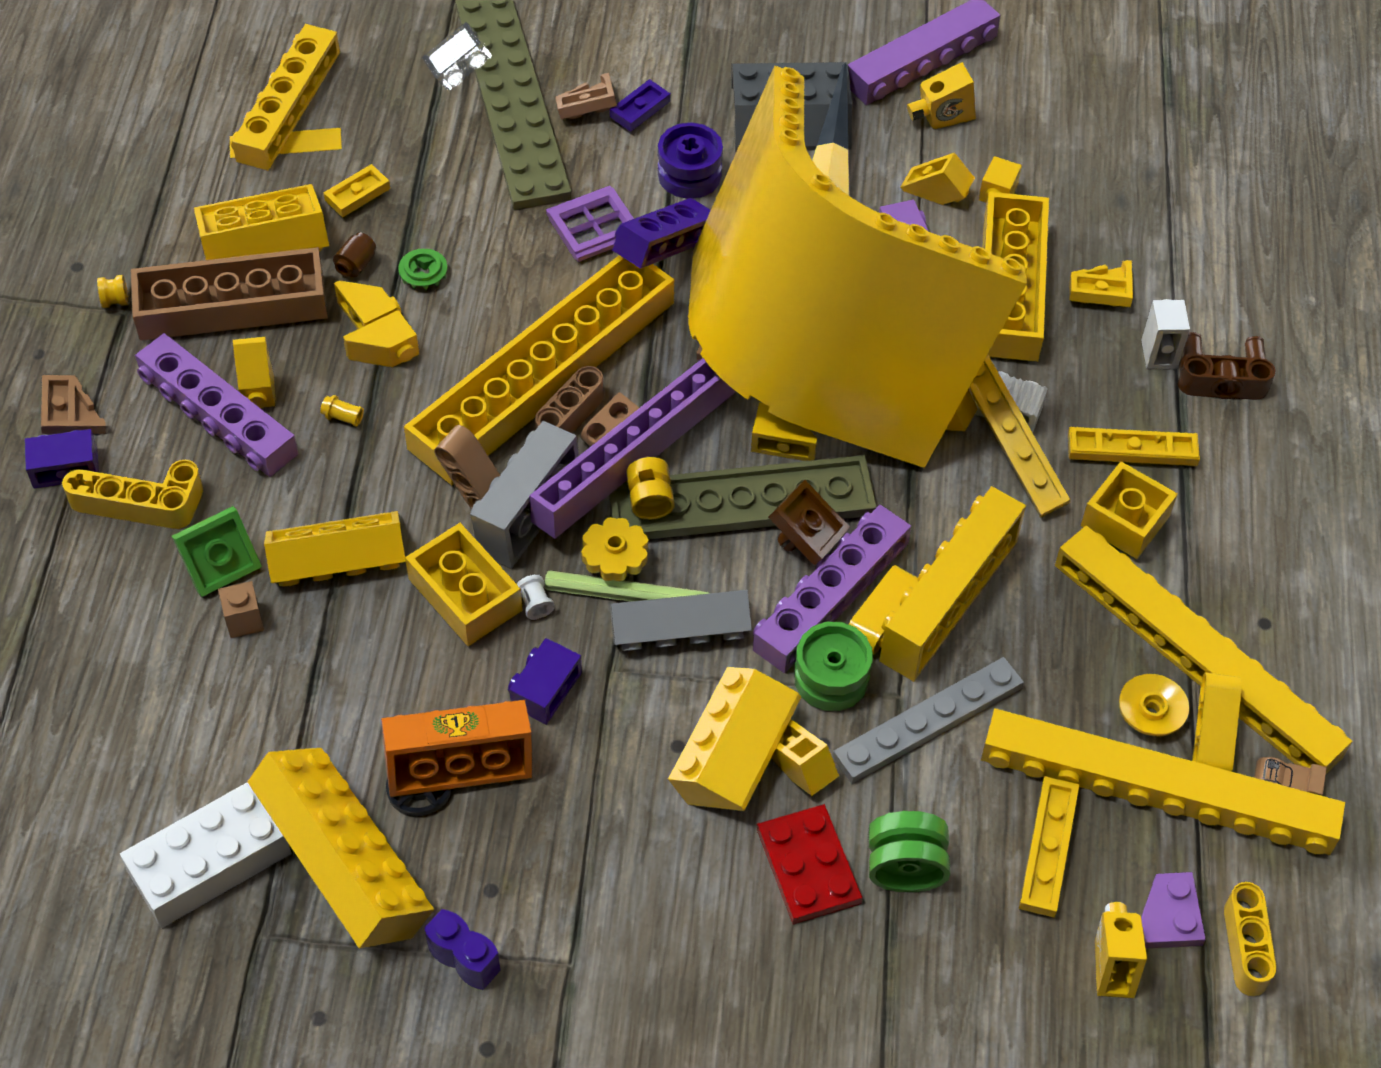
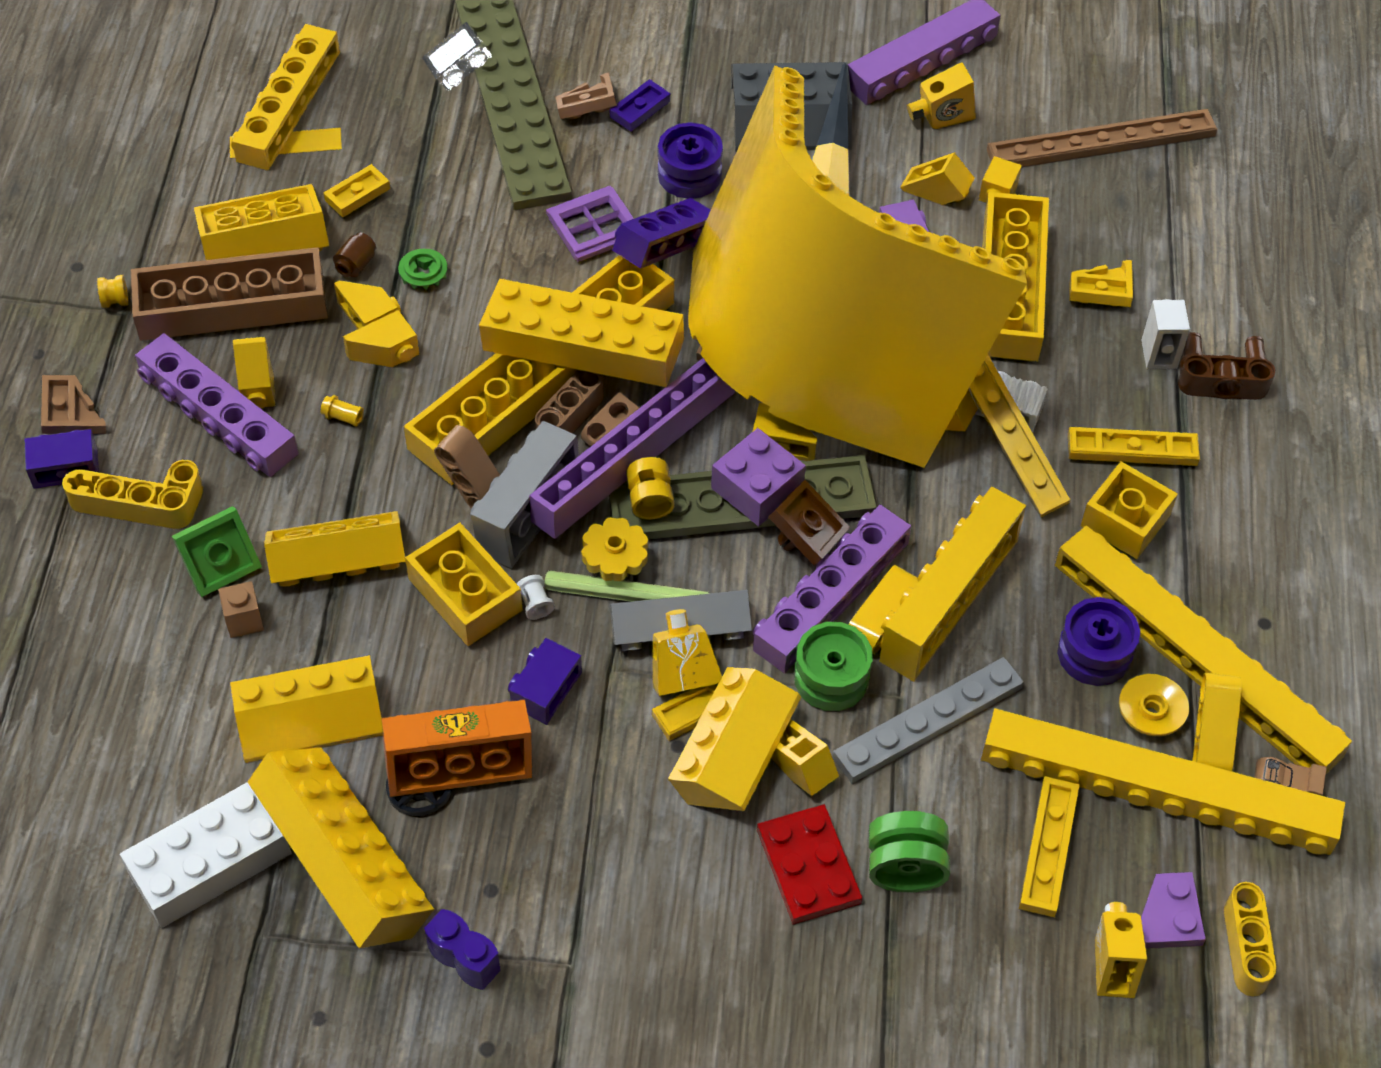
(307, 708): none -> yellow slope
(582, 332): none -> yellow brick
(682, 656): none -> yellow torso
(683, 711): none -> yellow tile
(757, 476): none -> medium lavender brick
(1098, 641): none -> dark purple wheel
(1105, 138): none -> medium nougat tile

